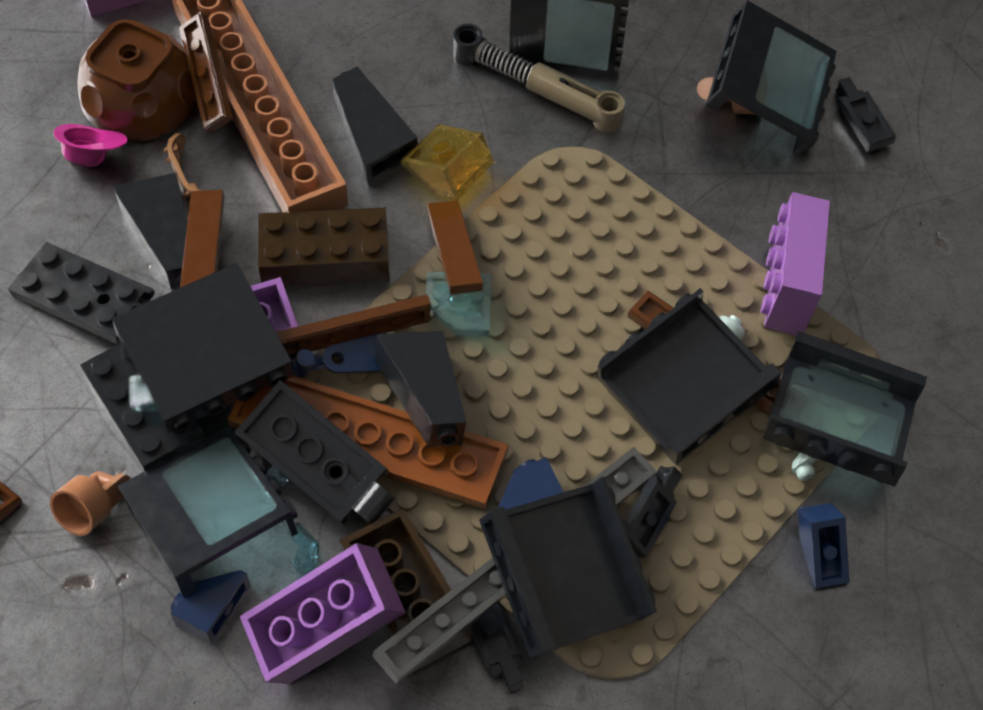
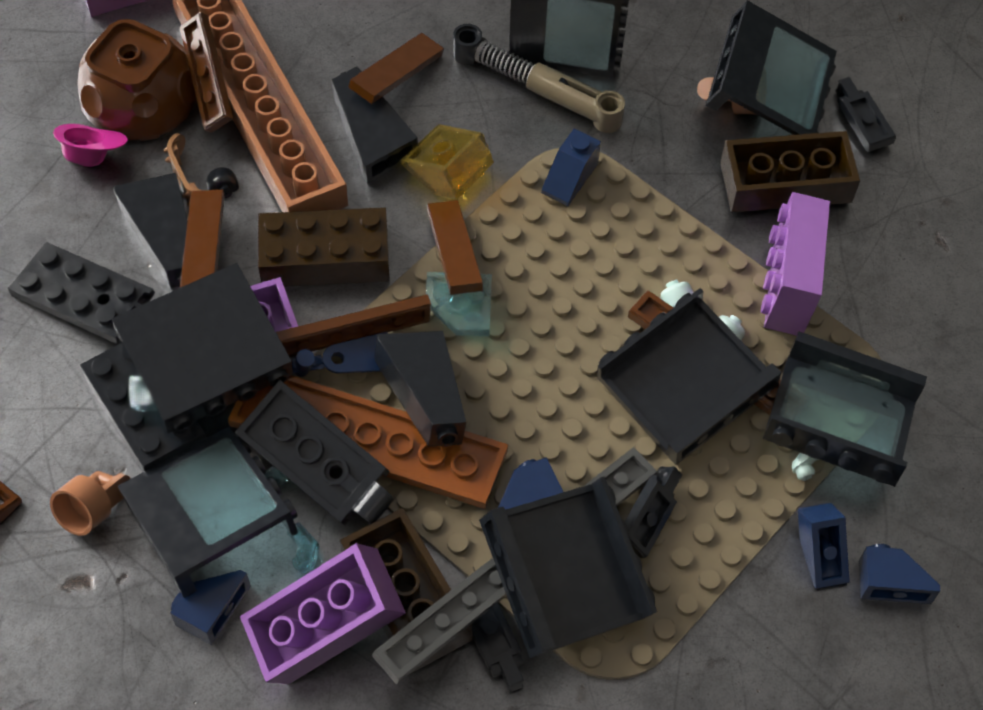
(223, 179): none -> black piece
(396, 68): none -> reddish brown tile
(572, 167): none -> dark blue slope
(675, 291): none -> light aqua piece
(768, 169): none -> dark brown brick
(894, 577): none -> dark blue slope

